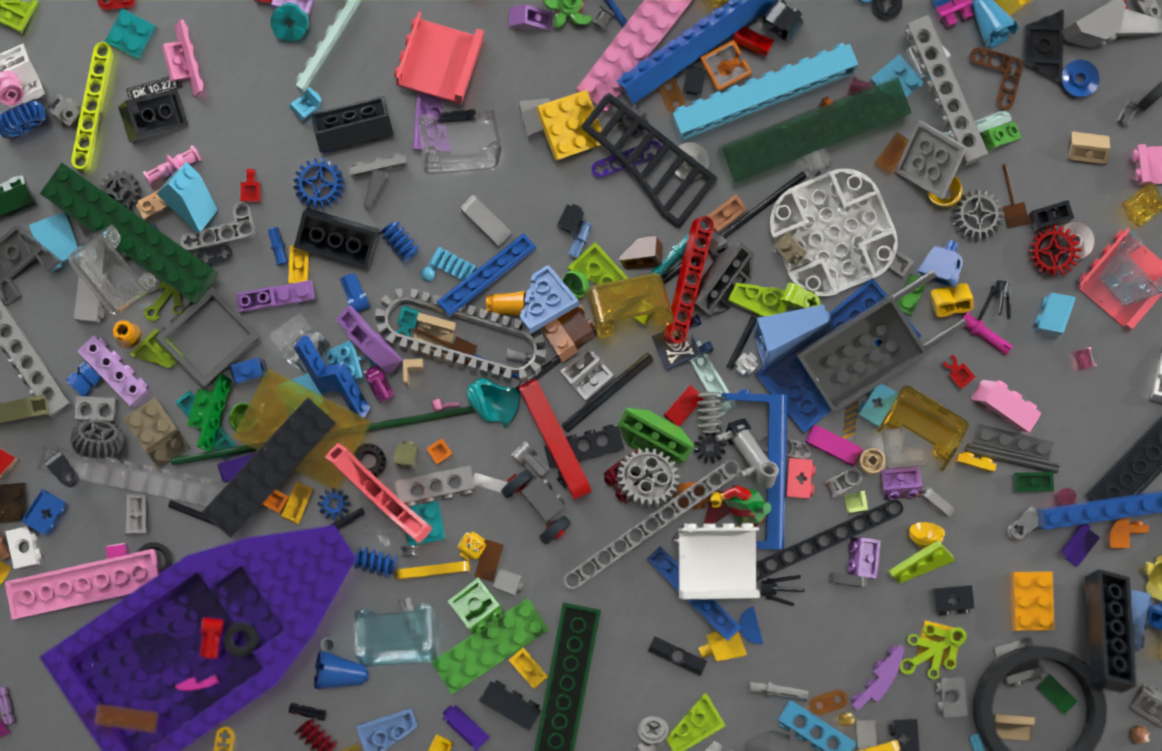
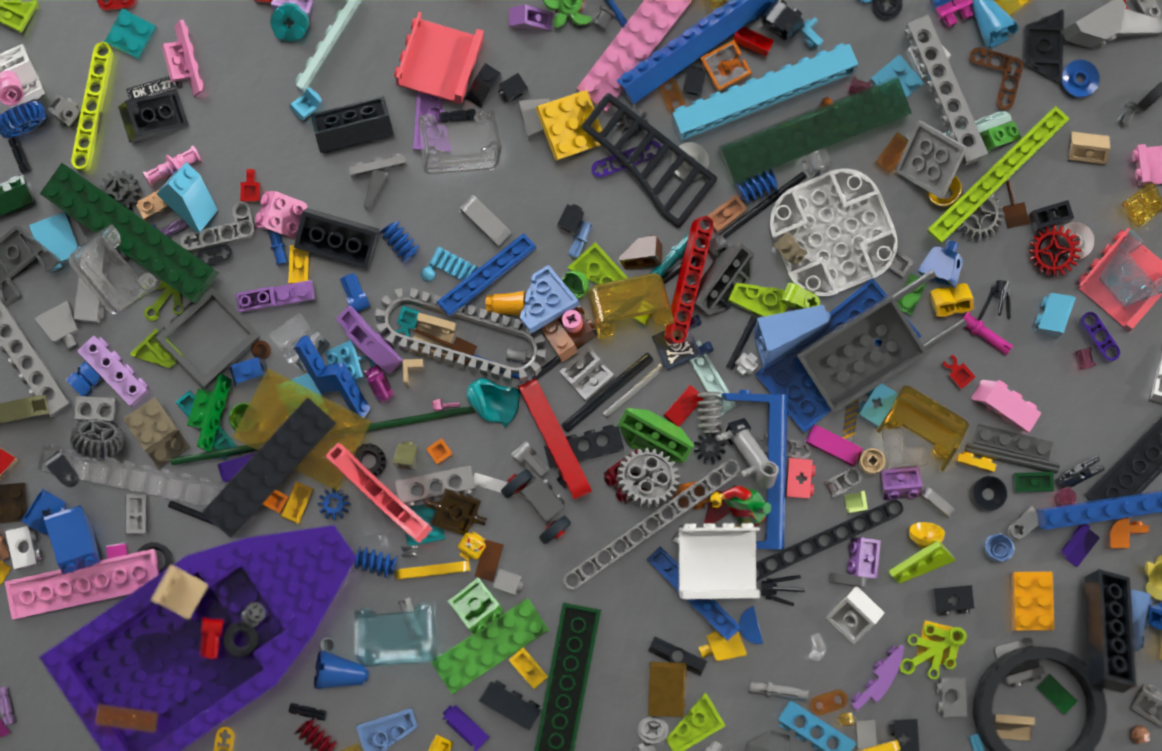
(19, 155): none -> black axle
(60, 324): none -> light grey torso
(72, 539): none -> blue slope
(132, 337): light orange plant -> none
(174, 227): none -> lavender axle
(179, 592): none -> tan bracket
(192, 683): dark pink slope -> none
(257, 612): none -> dark grey wheel
(261, 350): none -> reddish brown tile
(280, 214): none -> bright pink bracket
(326, 186): blue gear -> none
(348, 518): black bar -> none
(455, 512): none -> dark brown plate
(483, 85): none -> black slope
(512, 88): none -> black brick
(572, 325): none -> bright pink wheel
(633, 390): none -> light grey bar
(667, 689): none -> pearl gold piece
(756, 187): none -> blue piece
(810, 36): none -> medium azure bracket
(819, 648): none -> clear arm
(855, 615): none -> white slope
(997, 175): none -> lime plate
(998, 488): none -> black piece
(999, 548): none -> medium blue hair
(1072, 477): none -> black hinge
(1100, 347): none -> dark purple beam

